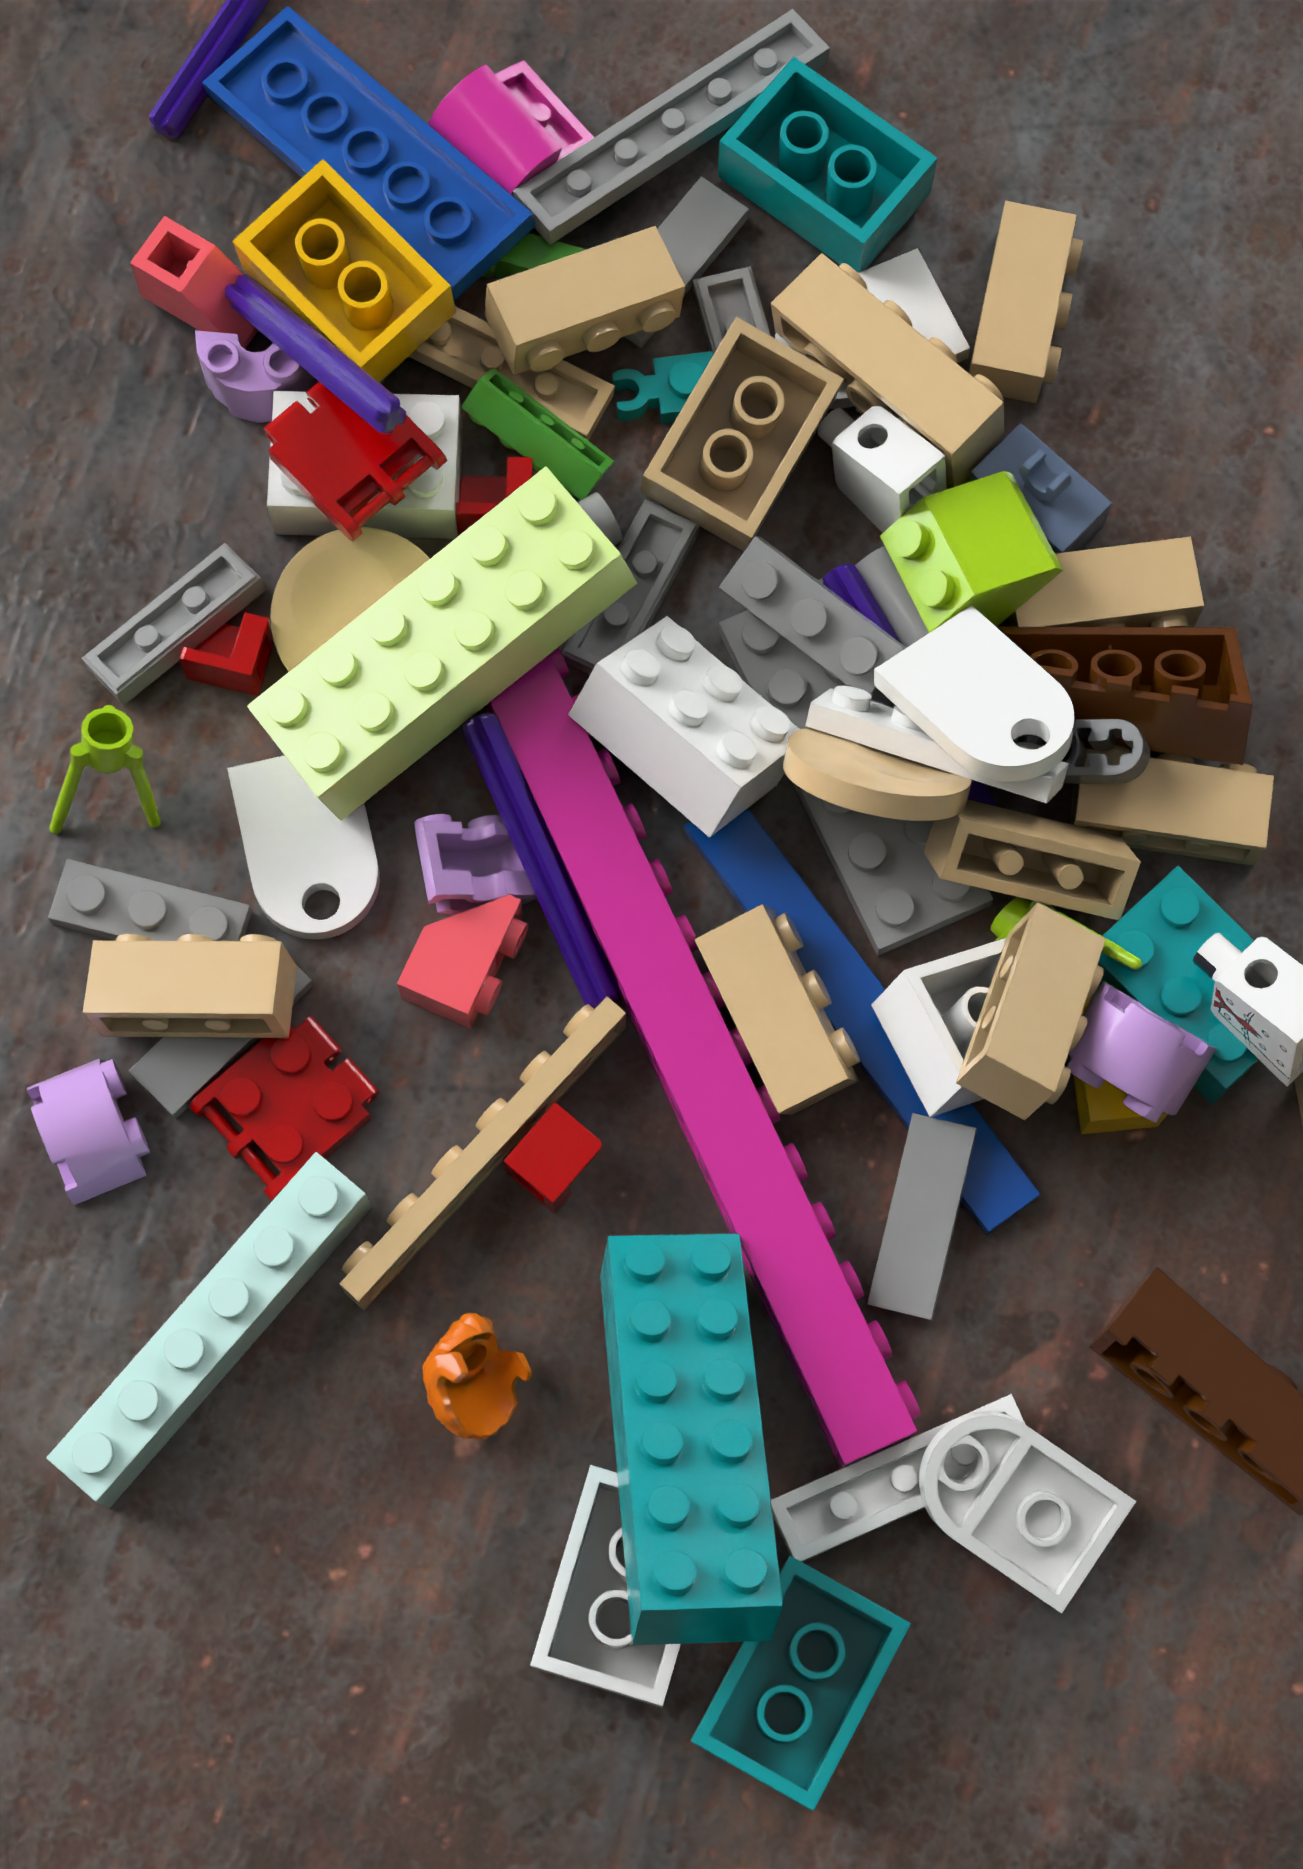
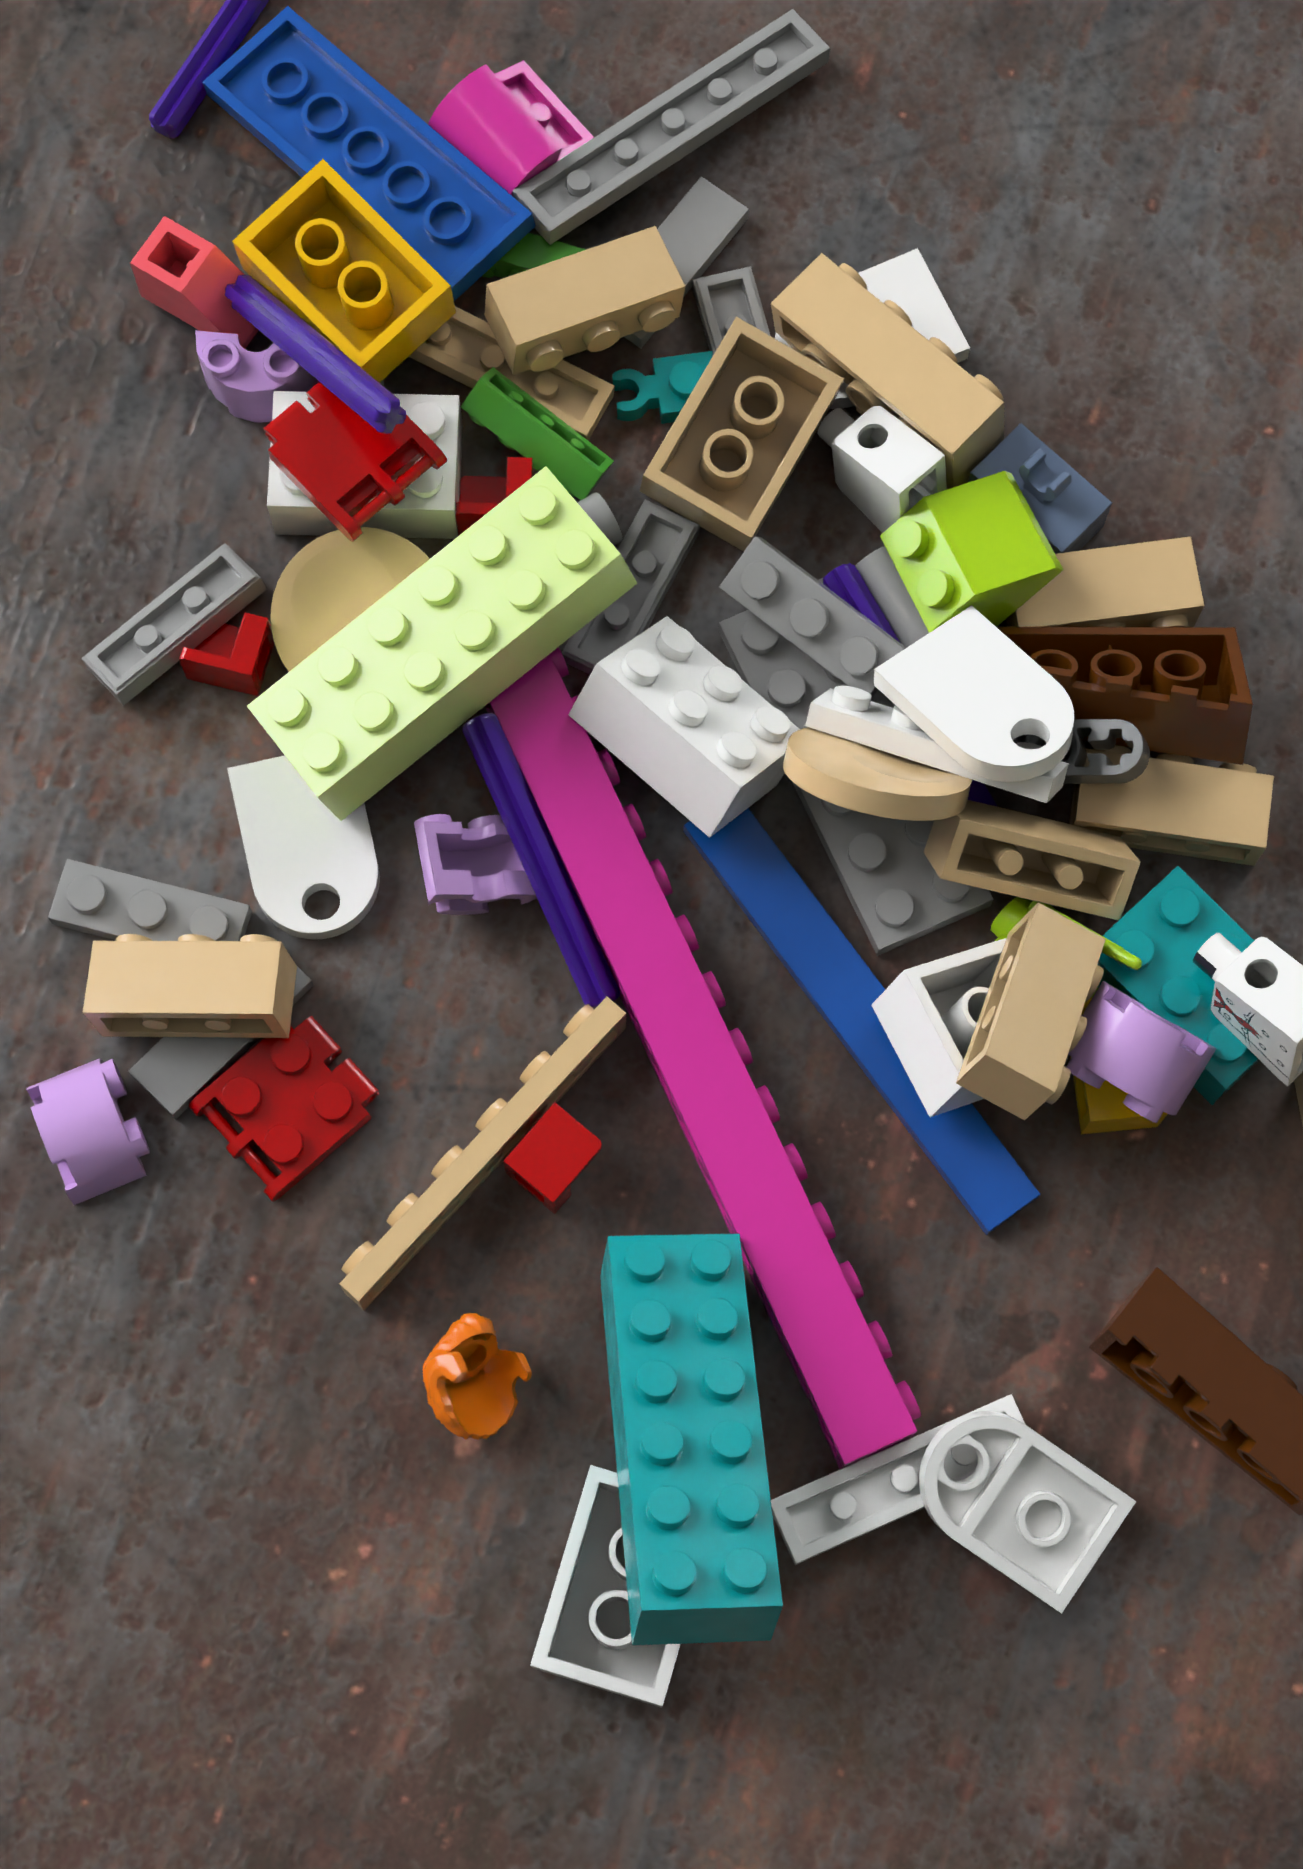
(107, 748): lime plant -> none
(210, 1331): light aqua brick -> none
(458, 960): coral slope -> none
(779, 1008): tan brick -> none
(801, 1695): teal brick -> none
(826, 166): teal brick -> none
(922, 1216): light grey tile -> none
(1026, 300): tan brick -> none

